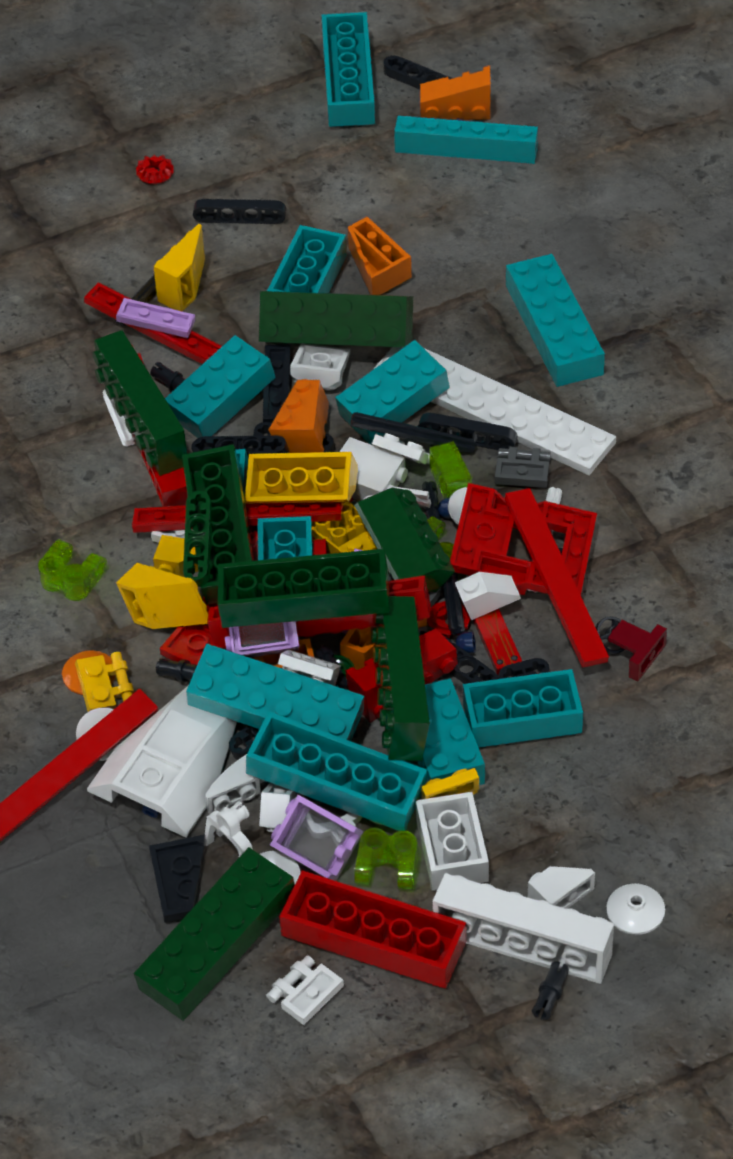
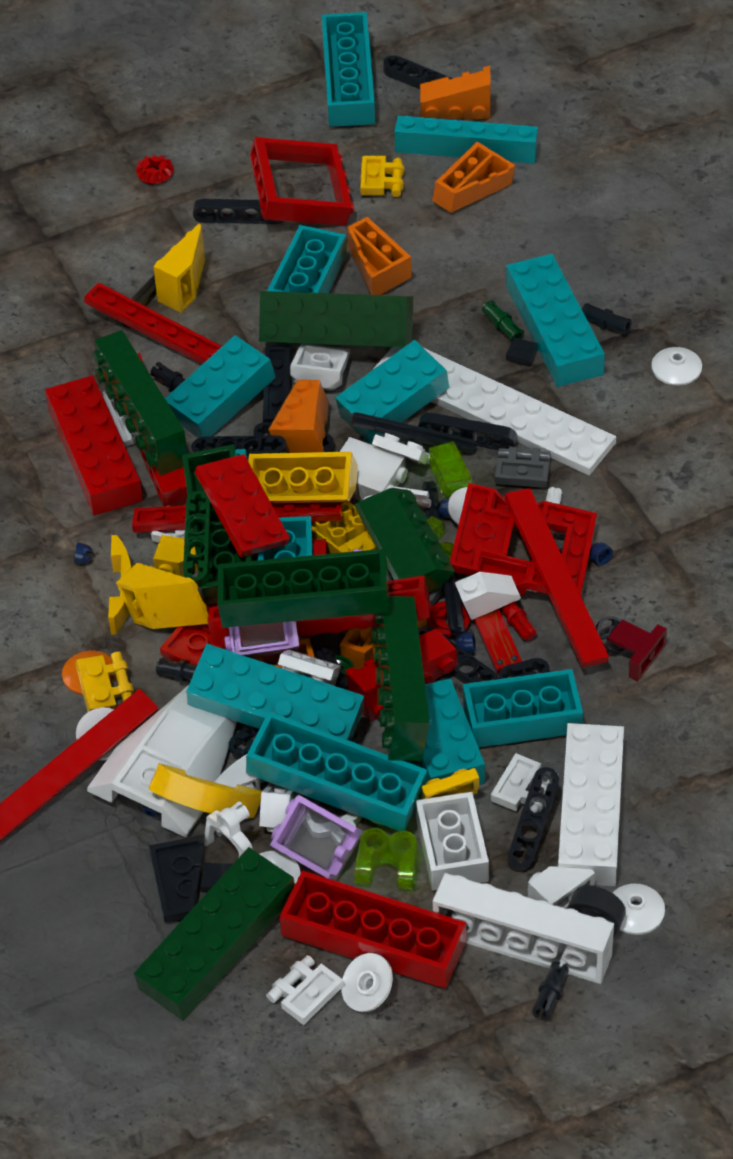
(72, 579): clear neon green piece -> none
(80, 553): none -> dark blue hinge
(93, 445): none -> red brick
(118, 610): none -> yellow slope
(155, 317): lavender tile -> none
(200, 793): none -> yellow slope
(211, 874): none -> black tile
(242, 505): none -> red plate
(300, 209): none -> red window
(358, 980): none -> white dish
(373, 176): none -> yellow plate
(472, 178): none -> orange wedge
(502, 320): none -> dark green pin
(516, 782): none -> white plate
(517, 618): none -> red axle
(521, 351): none -> black tile
(533, 819): none -> black beam
(592, 800): none -> white brick
(600, 900): none -> black tyre
(601, 553): none -> dark blue hinge
(607, 318): none -> black pin
(676, 366): none -> white dish

